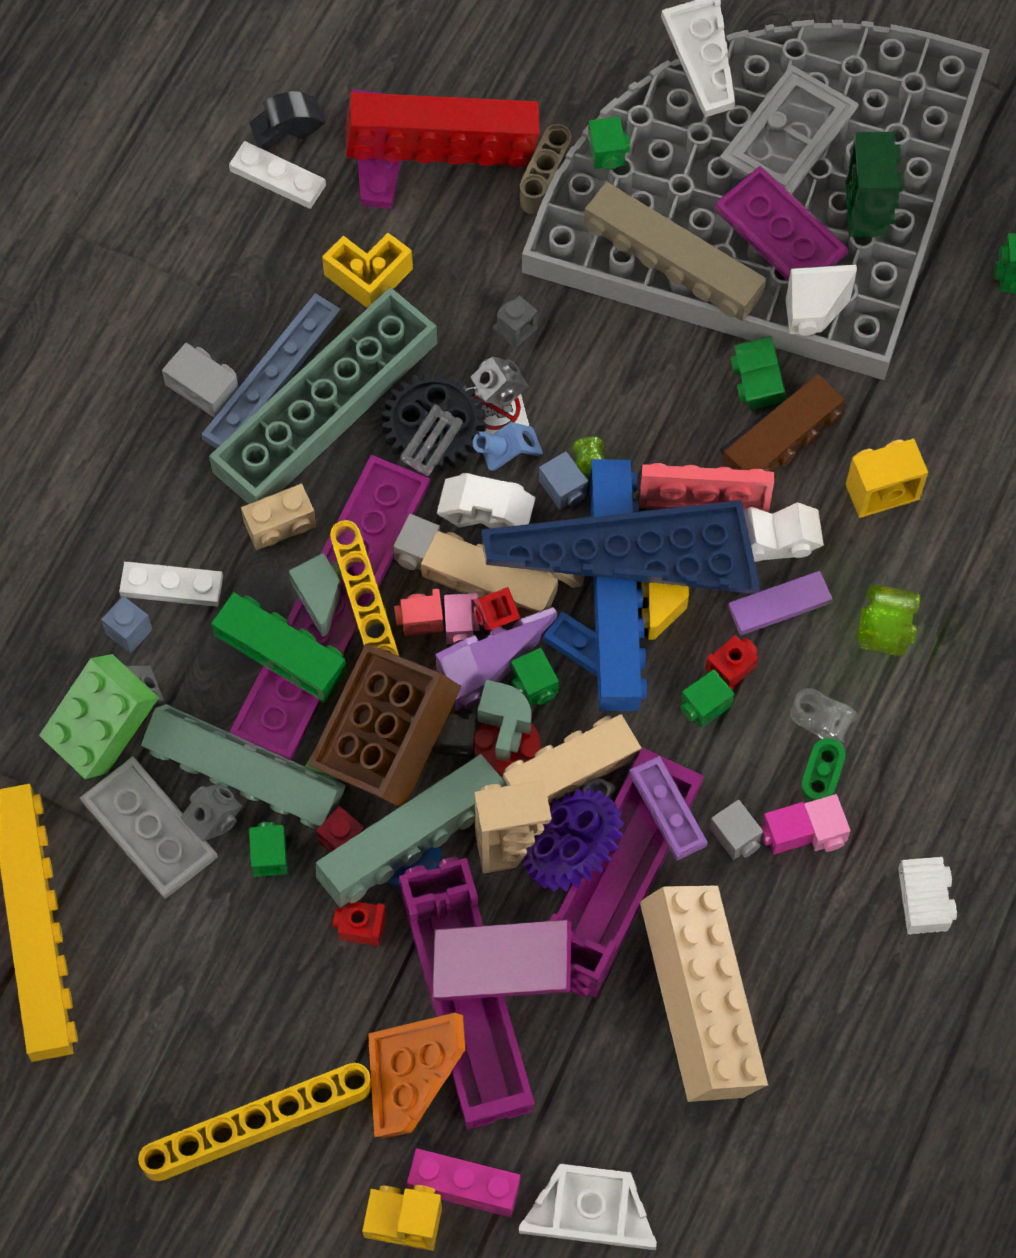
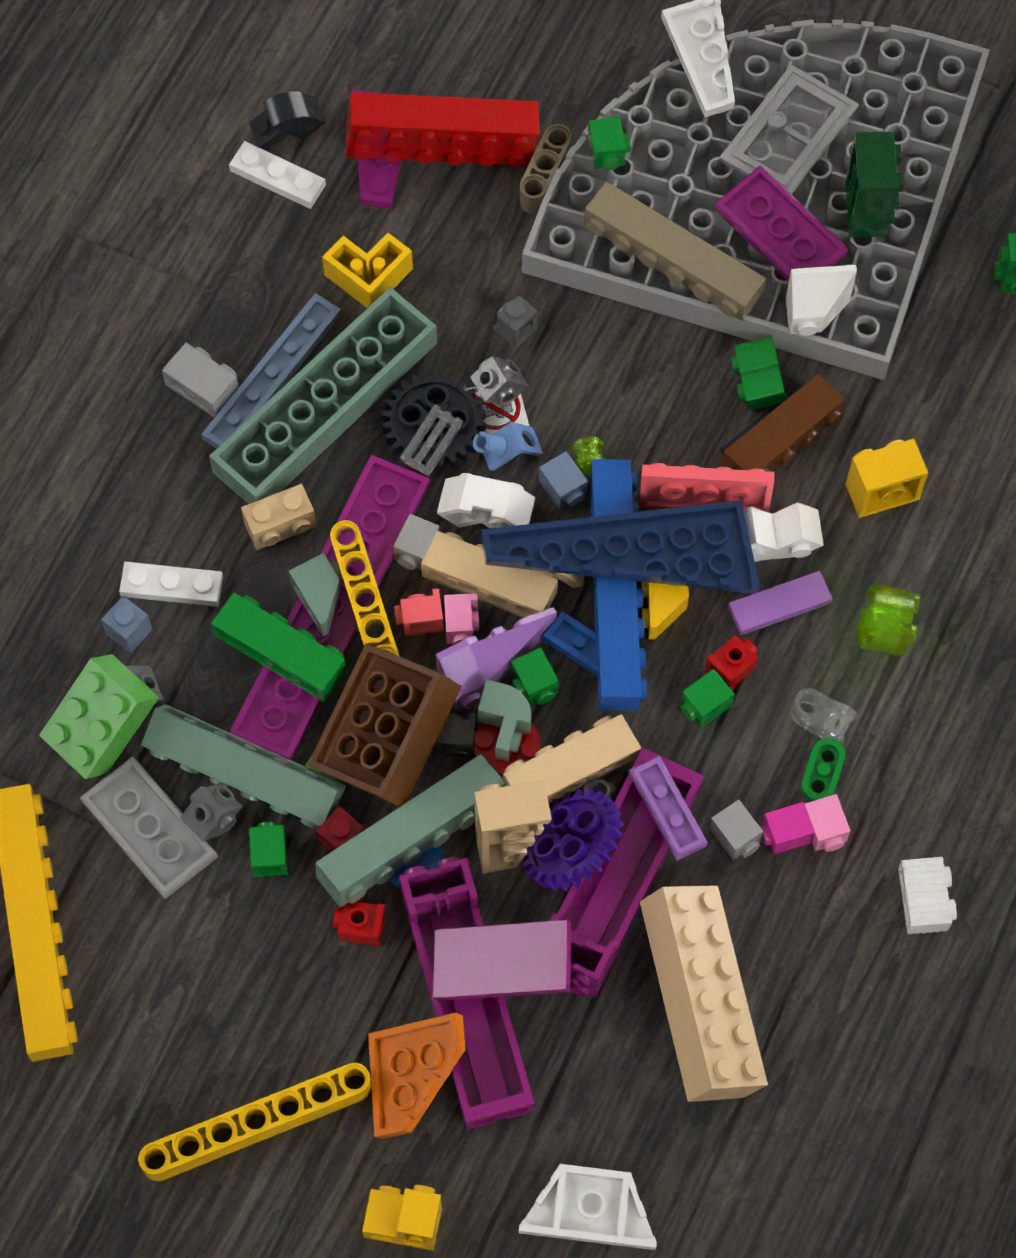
(465, 1182): dark pink brick -> none
(496, 609): red brick -> none

